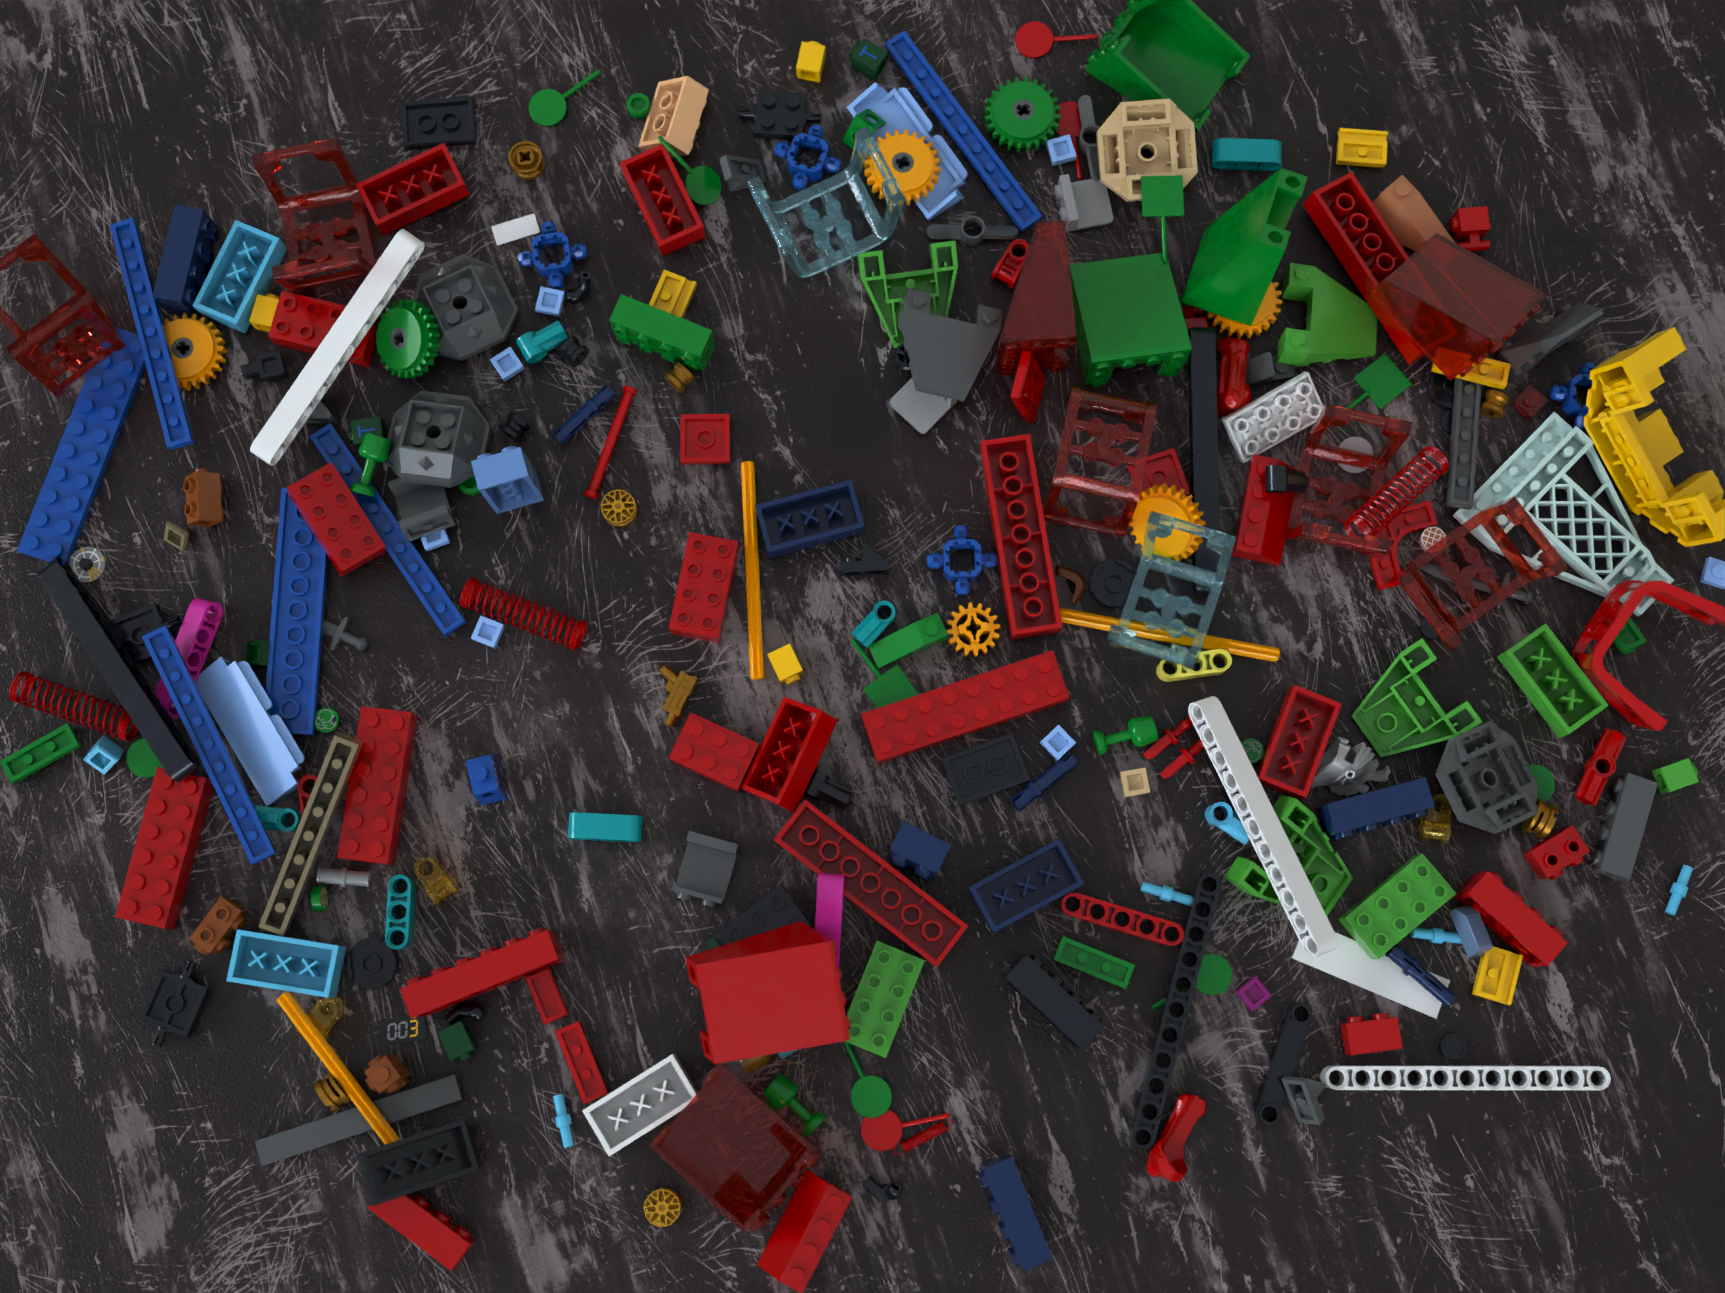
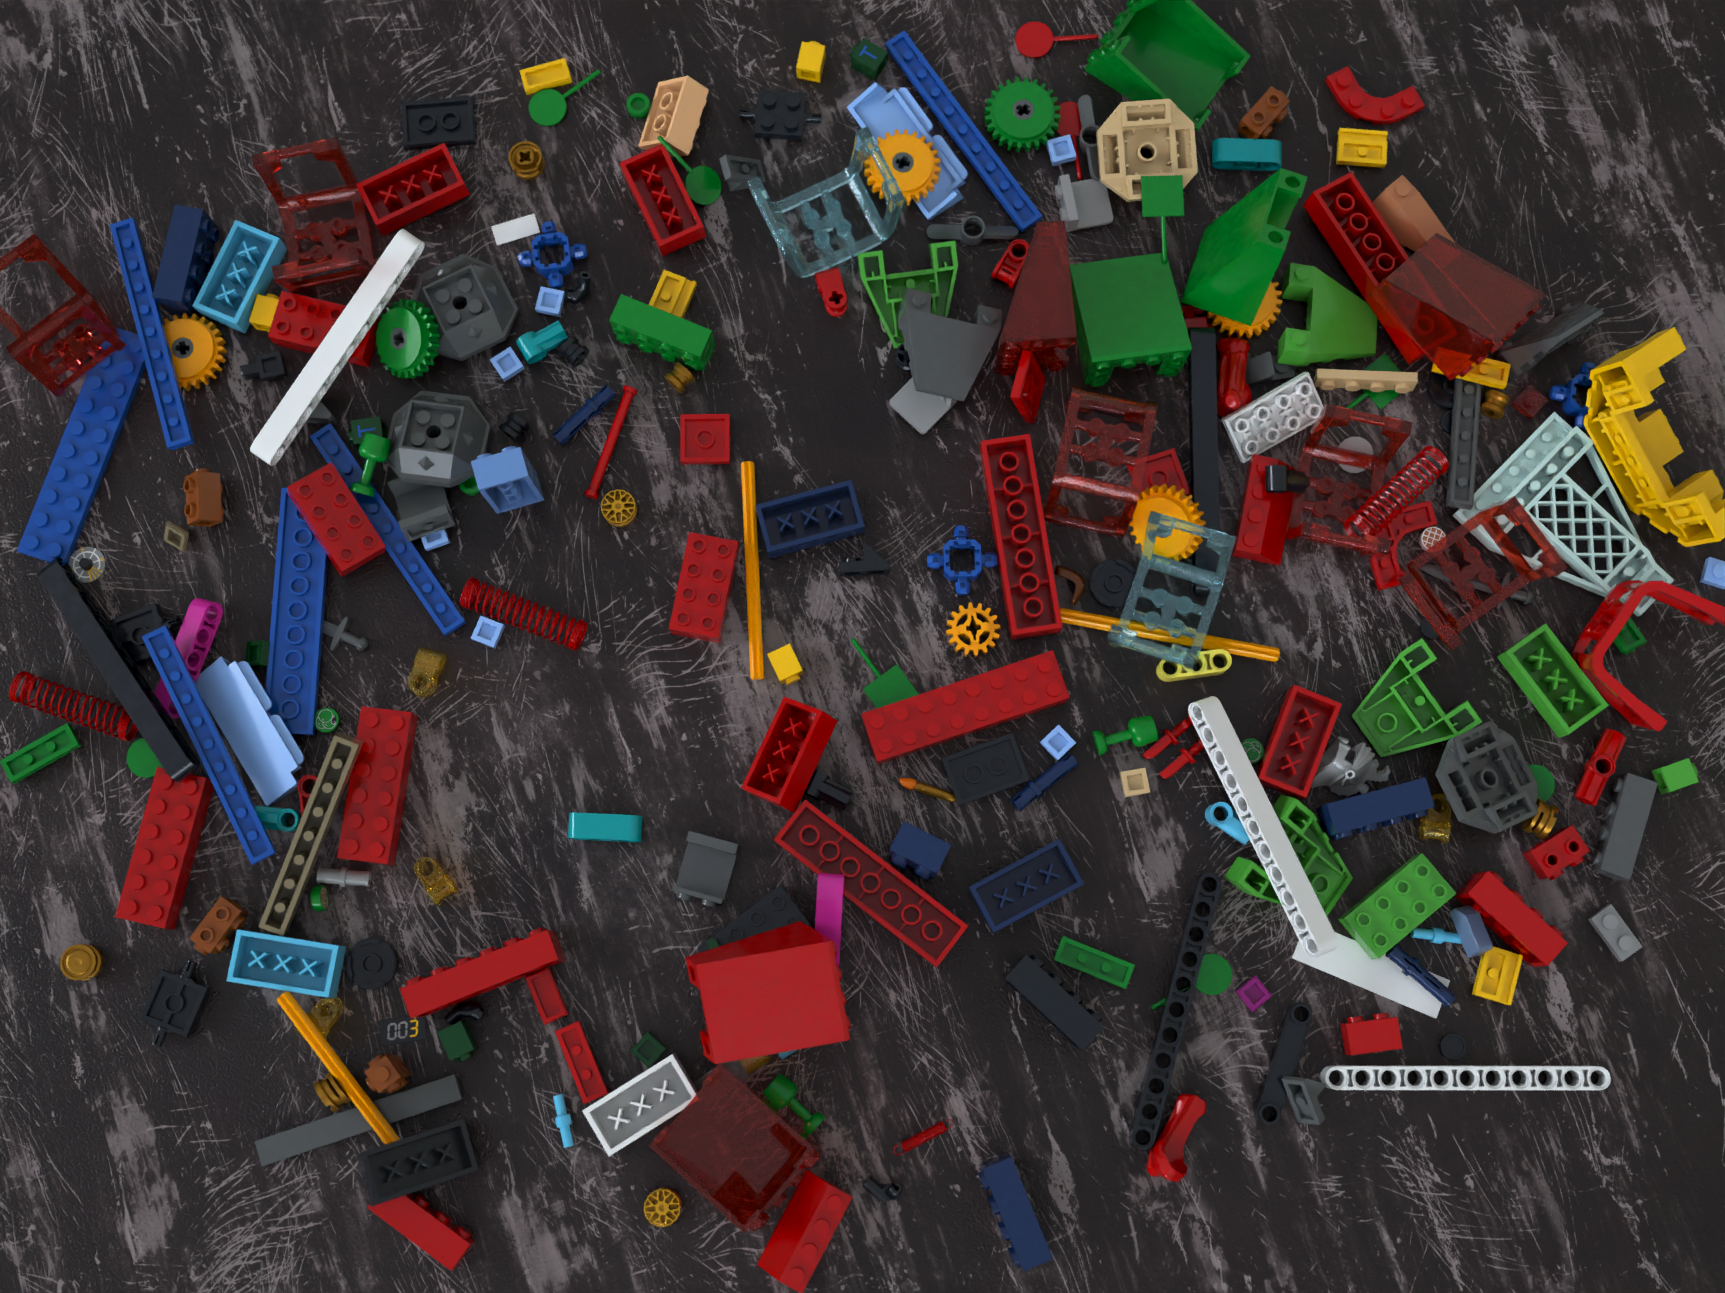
(81, 962): none -> pearl gold wheel
(103, 754): medium azure slope -> none
(406, 924): teal beam -> none
(427, 668): none -> clear yellow piece
(486, 778): blue torso -> none
(546, 76): none -> yellow tile
(648, 1049): none -> dark green tile
(680, 690): pearl gold piece -> none
(714, 752): red piece -> none
(814, 142): blue piece -> none
(832, 288): none -> red piece
(859, 122): green bracket -> none
(870, 1094): green piece -> none
(872, 625): teal piece -> none
(882, 998): bright green brick -> none
(886, 1130): red piece -> none
(909, 641): green slope -> none
(912, 784): none -> pearl gold piece
(1134, 918): red beam -> none
(1166, 893): medium azure bar -> none
(1264, 114): none -> dark orange brick
(1361, 379): none -> tan plate
(1369, 108): none -> red plate
(1472, 225): red brick -> none
(1615, 932): none -> light grey plate
(1679, 890): medium azure bar -> none

